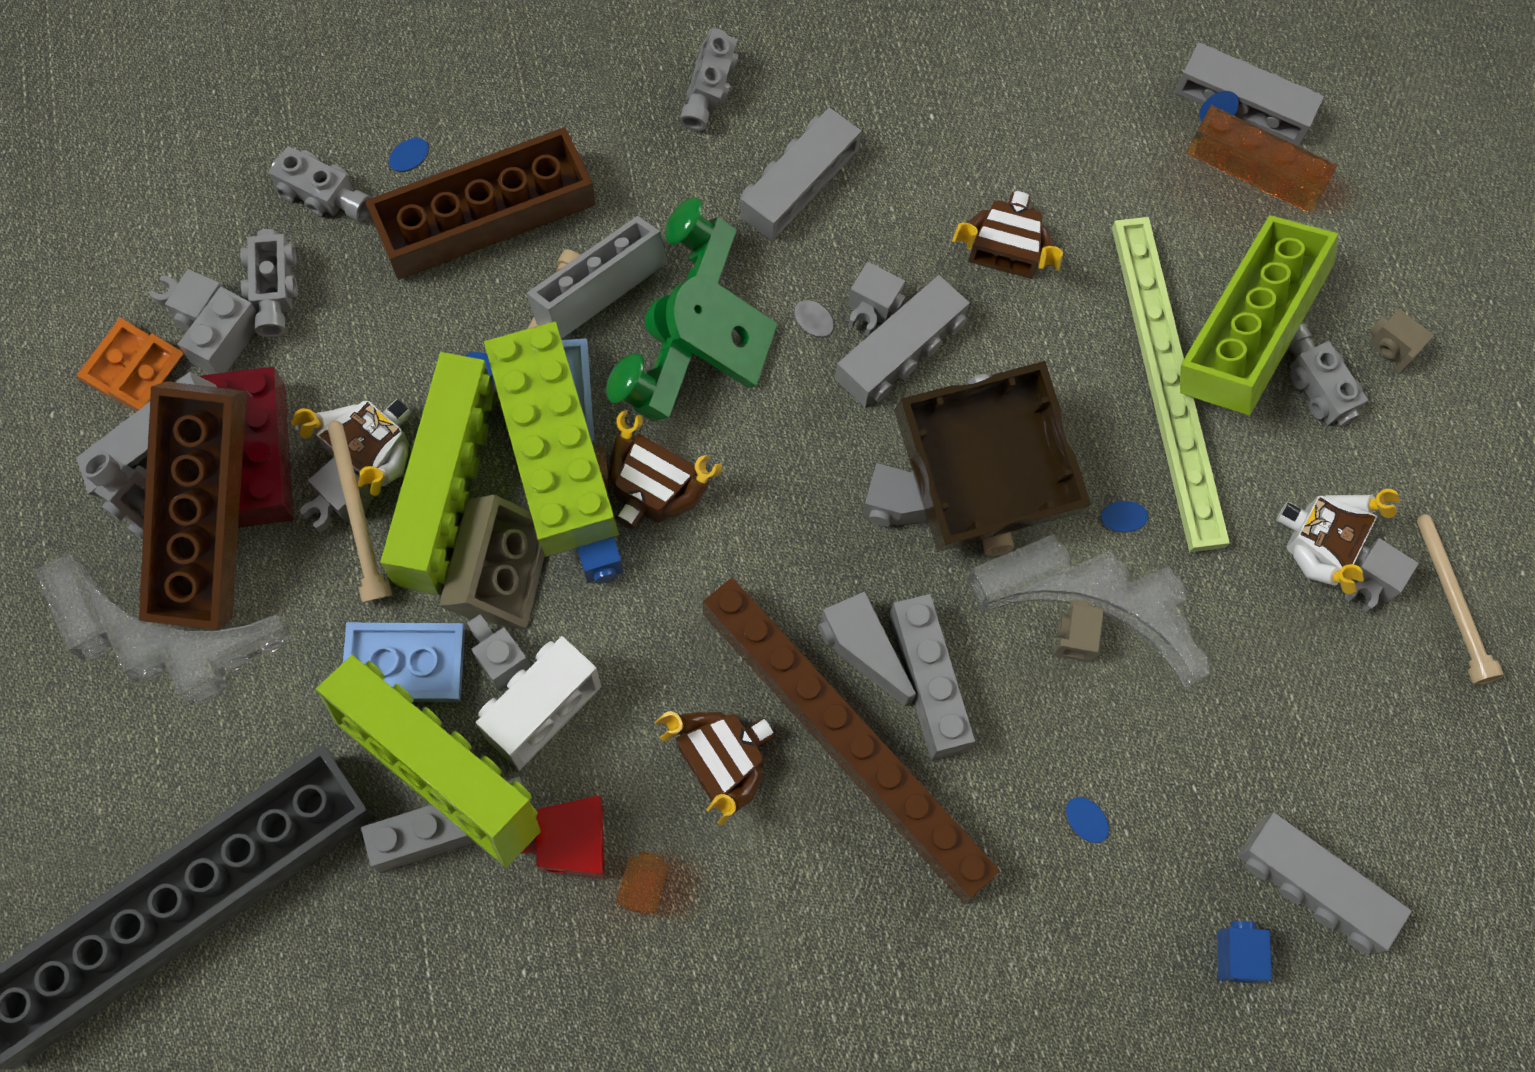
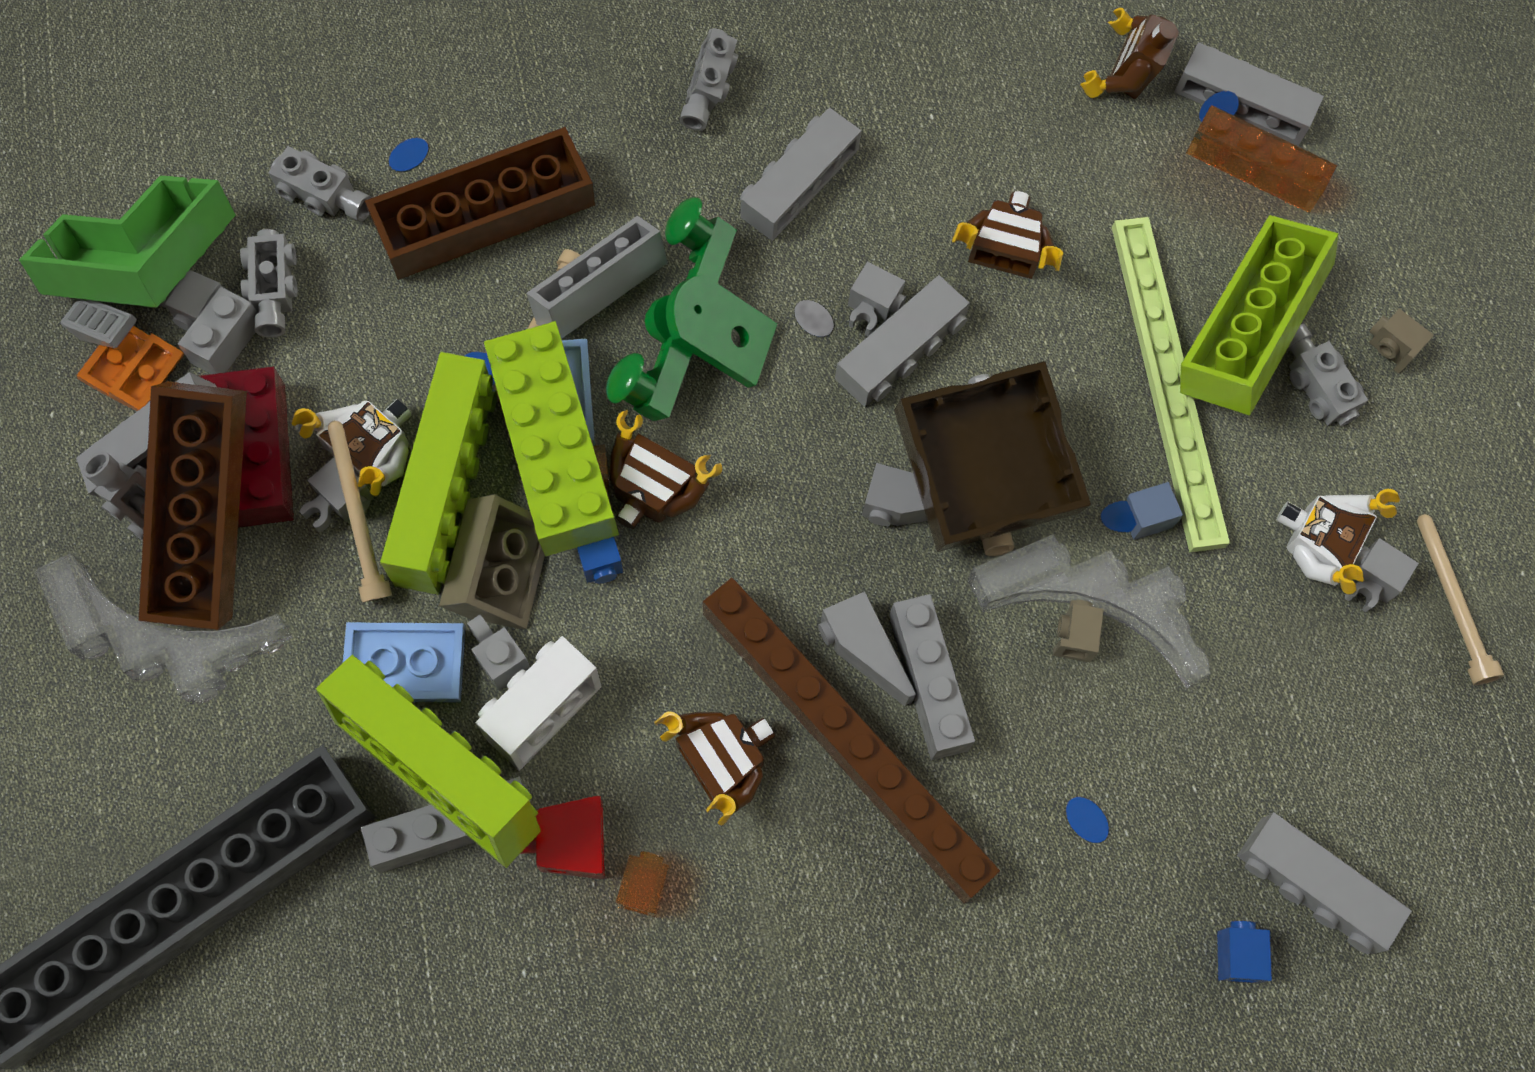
(98, 323): none -> light grey slope
(136, 256): none -> bright green piece
(1140, 58): none -> reddish brown torso
(1154, 510): none -> sand blue panel

